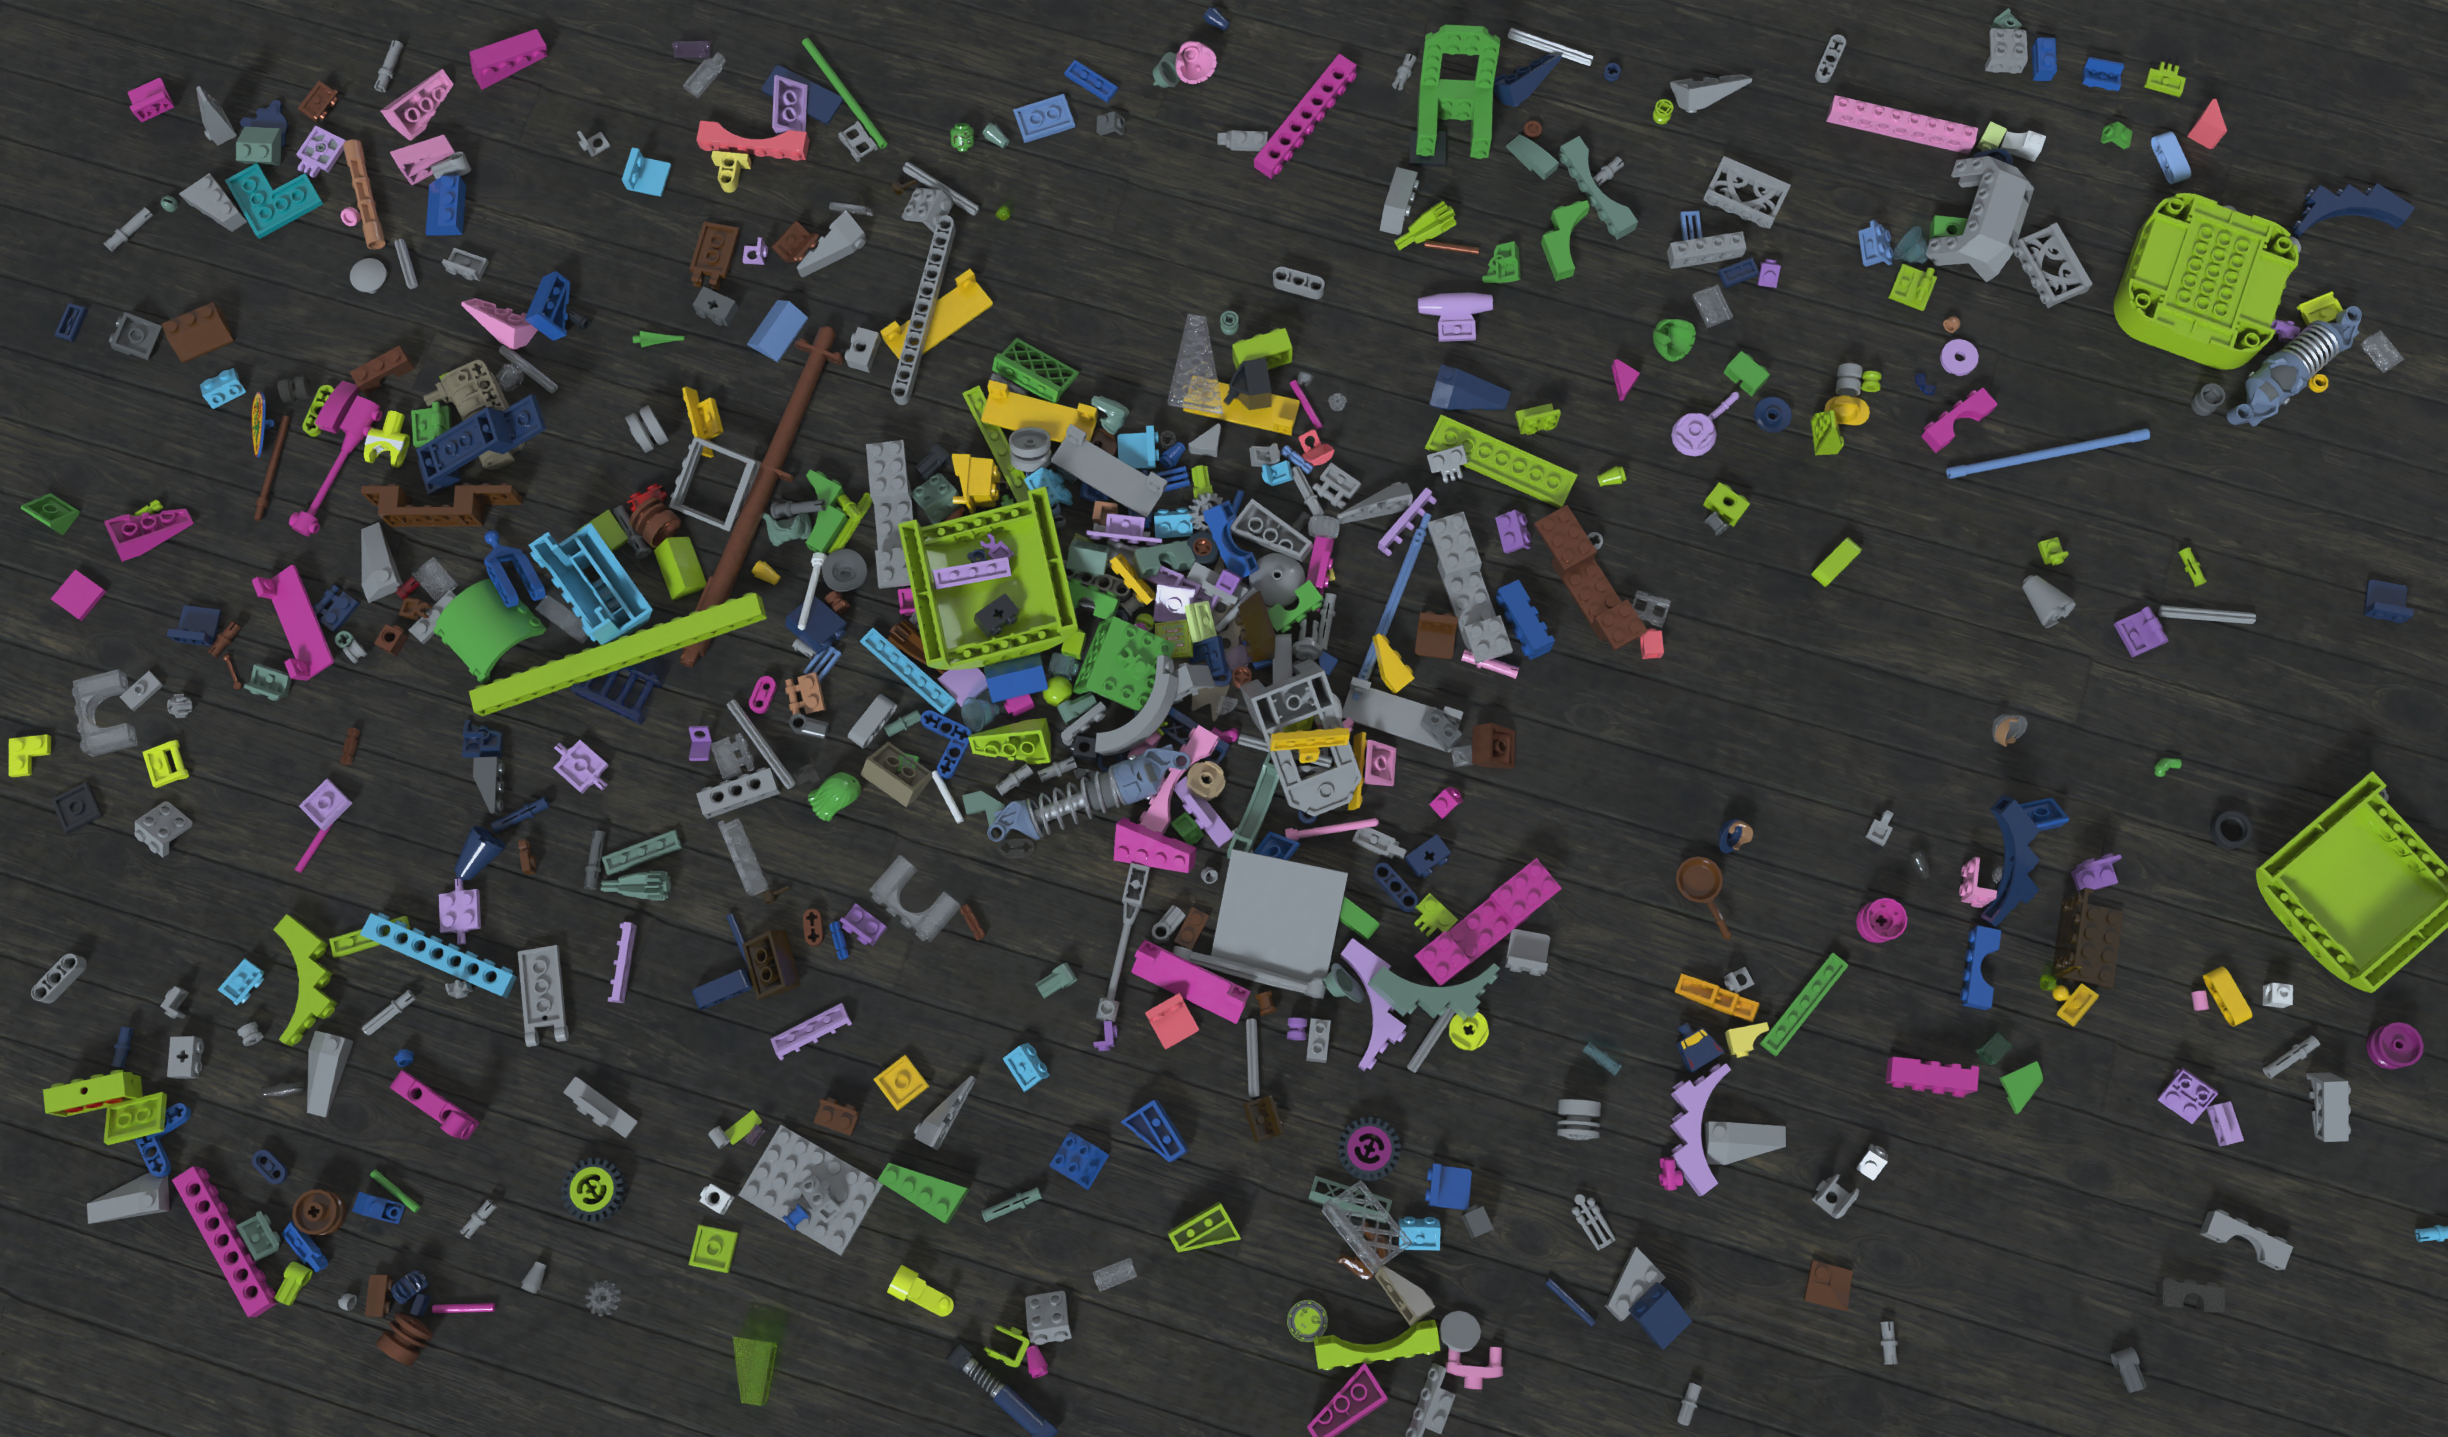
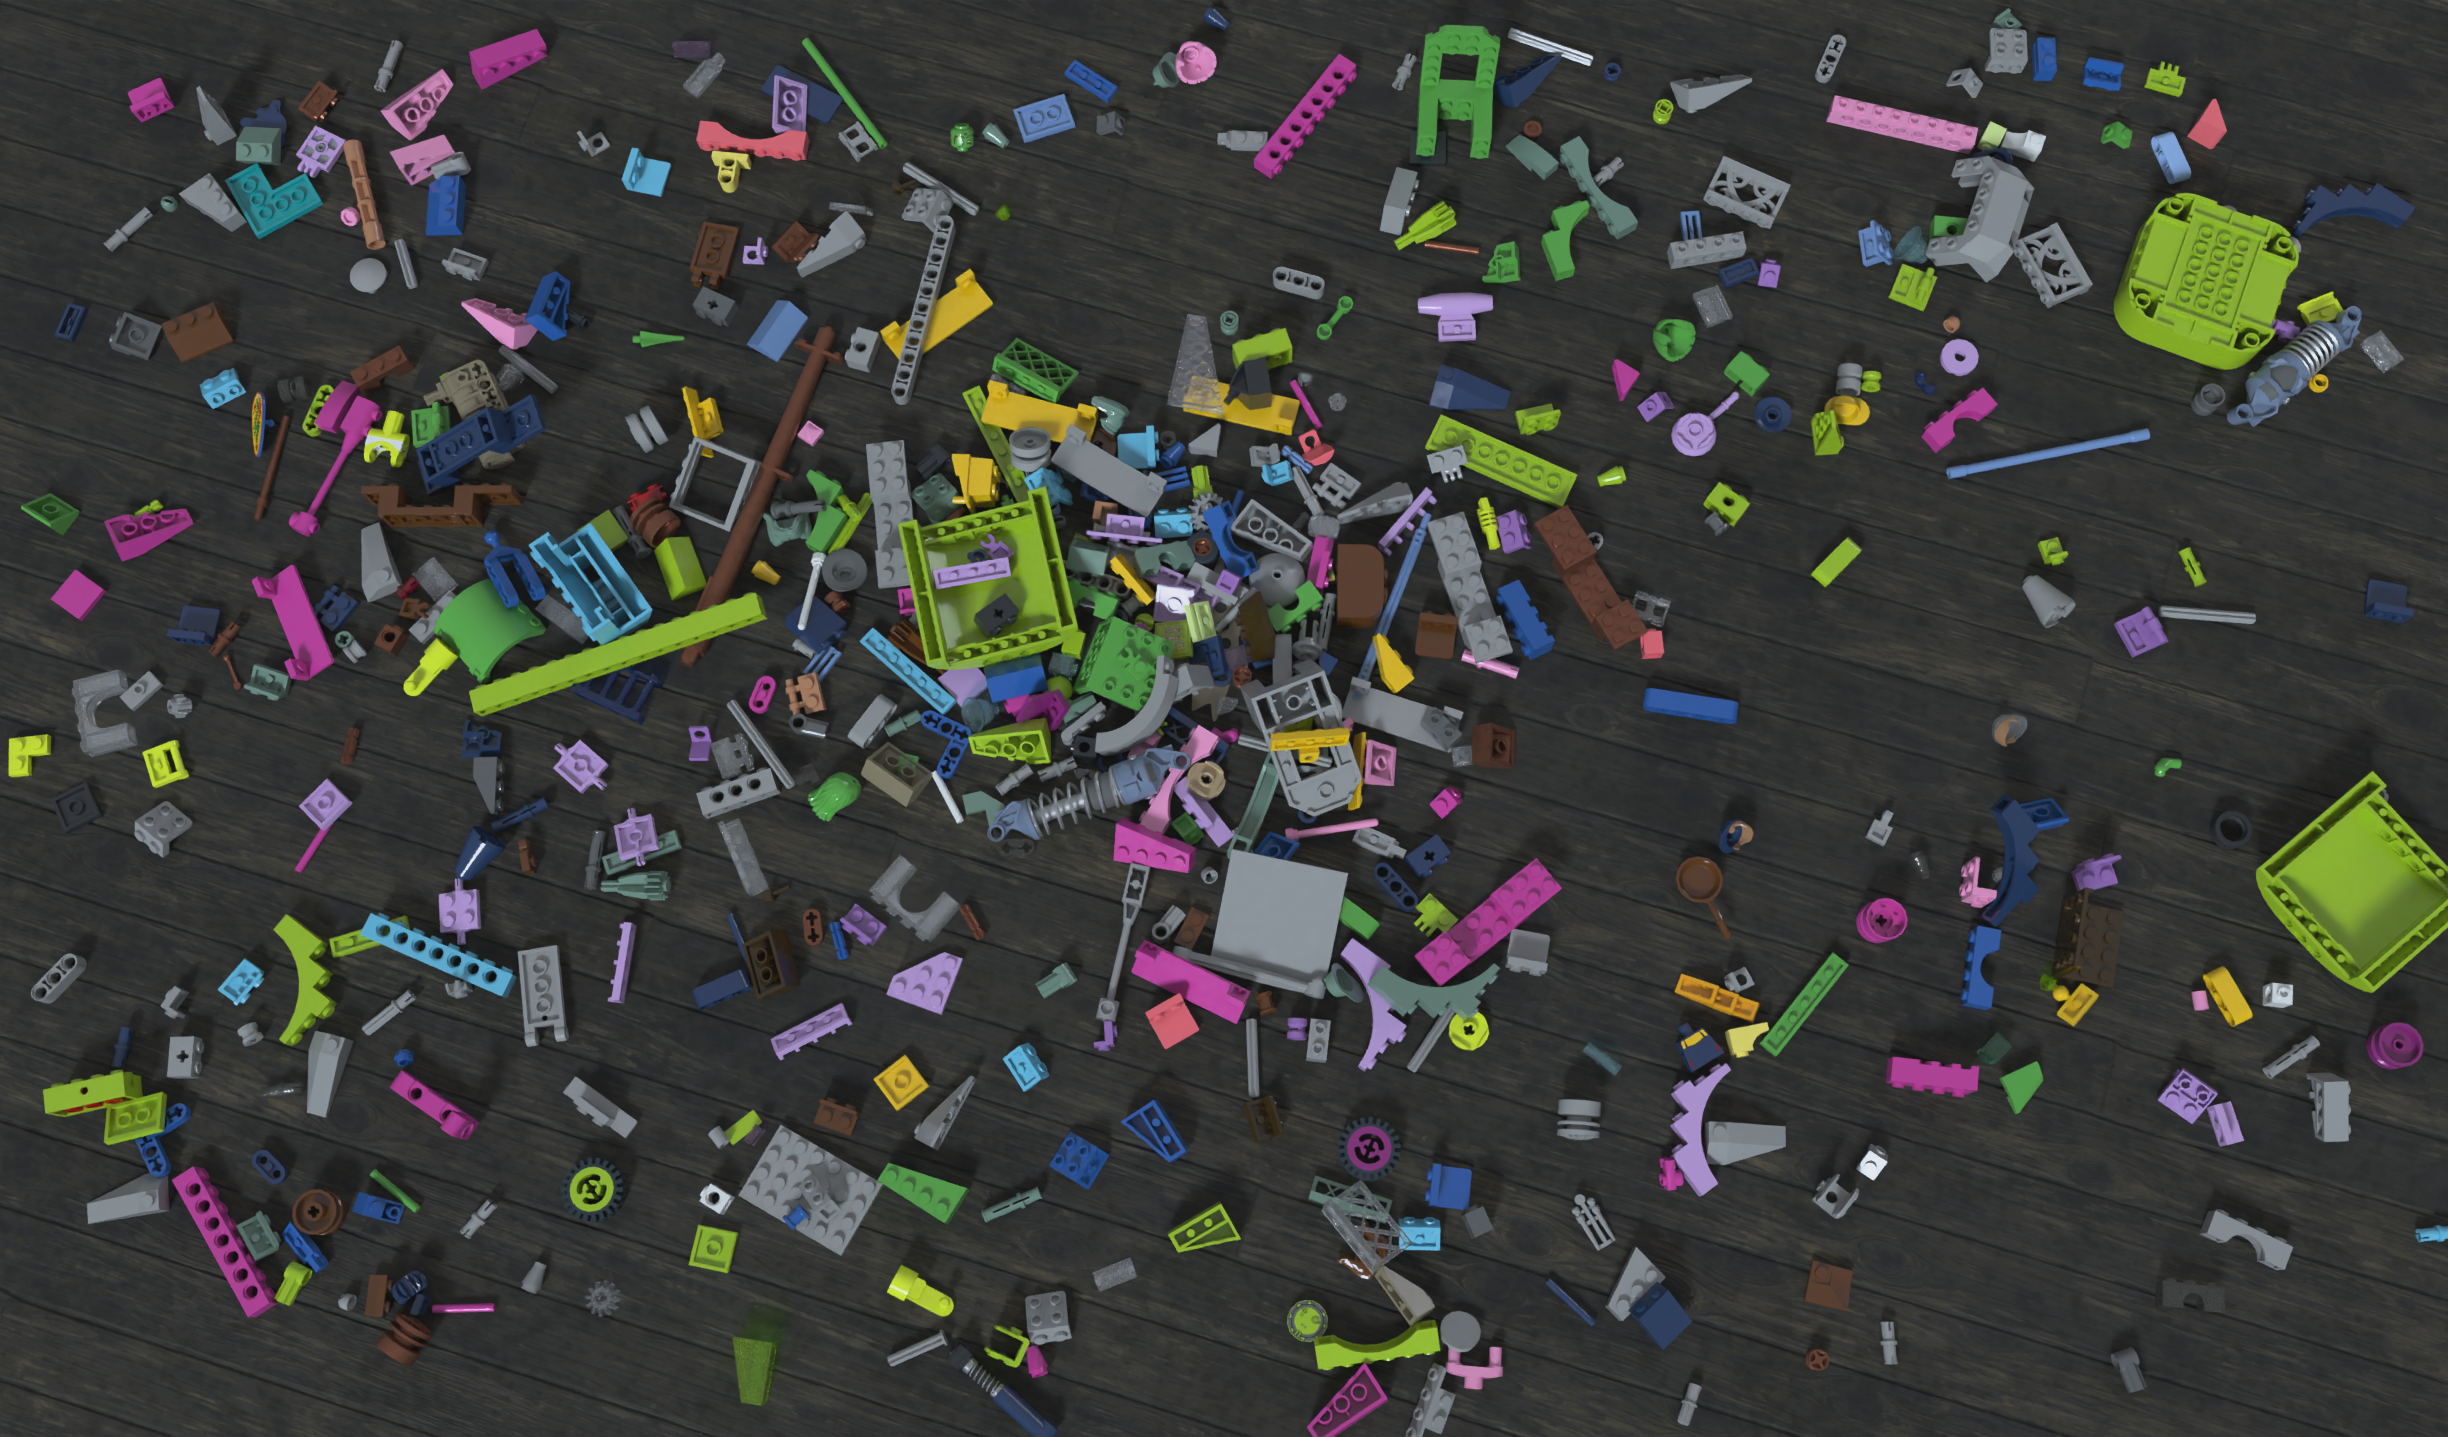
(436, 658): none -> neon yellow piece
(636, 837): none -> lavender plate
(810, 433): none -> bright pink tile
(917, 1349): none -> light grey axle
(927, 983): none -> lavender plate
(1048, 705): none -> magenta bracket
(1343, 307): none -> bright green bar
(1360, 585): none -> reddish brown brick
(1488, 523): none -> neon yellow hinge
(1654, 405): none -> medium lavender bracket
(1690, 706): none -> blue beam
(1820, 1358): none -> copper wheel
(1968, 80): none -> light grey bracket

